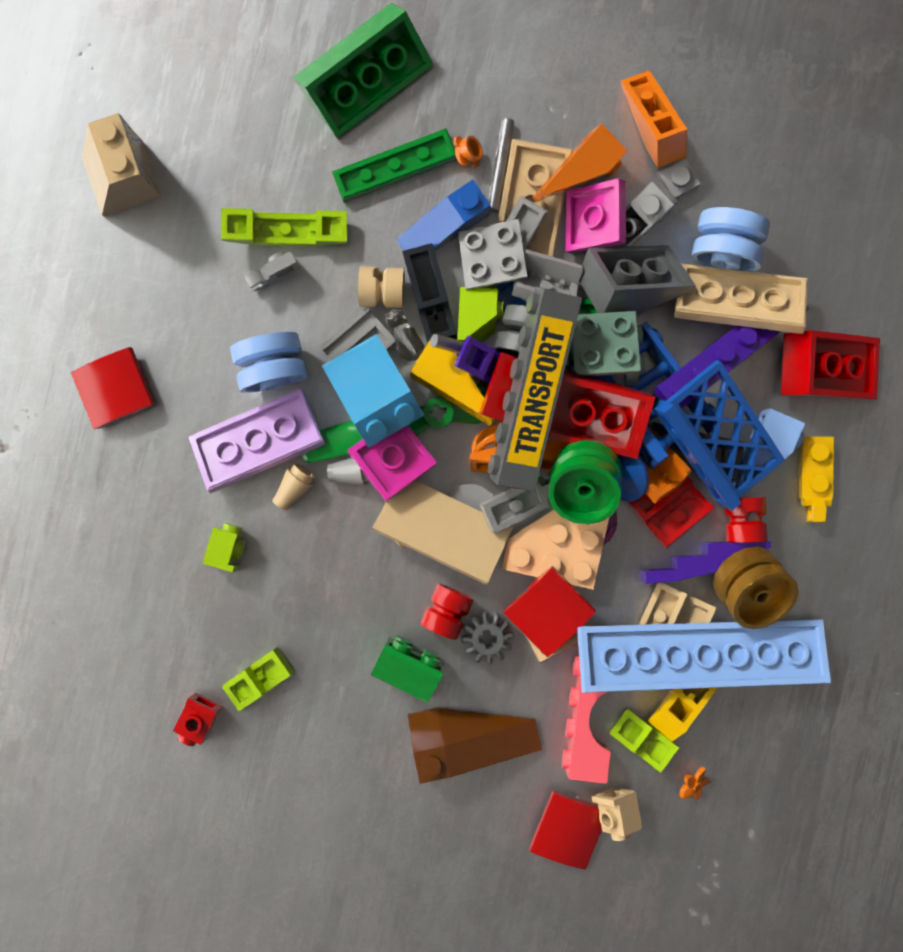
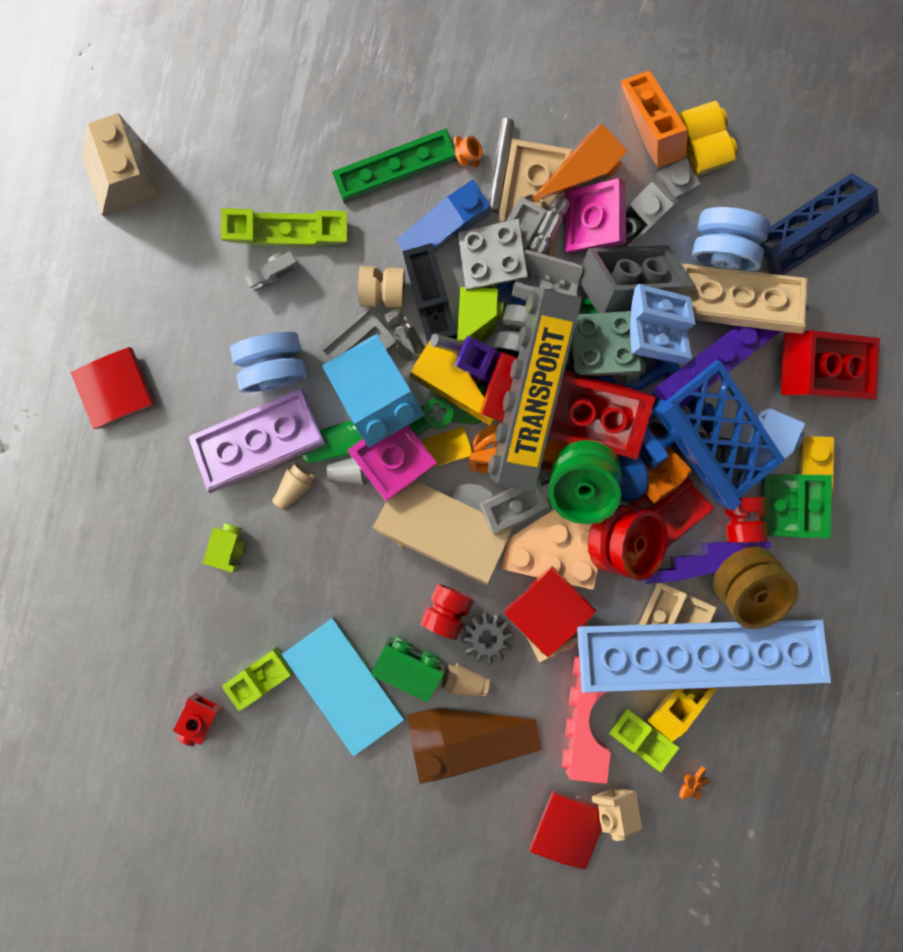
(343, 686): none -> medium azure tile
(364, 69): green slope -> none
(448, 446): none -> yellow slope
(464, 681): none -> tan cone
(550, 225): none -> light grey axle
(629, 543): none -> red wheel
(661, 324): none -> light blue slope
(707, 139): none -> yellow brick
(798, 505): none -> green slope
(822, 226): none -> dark blue fence

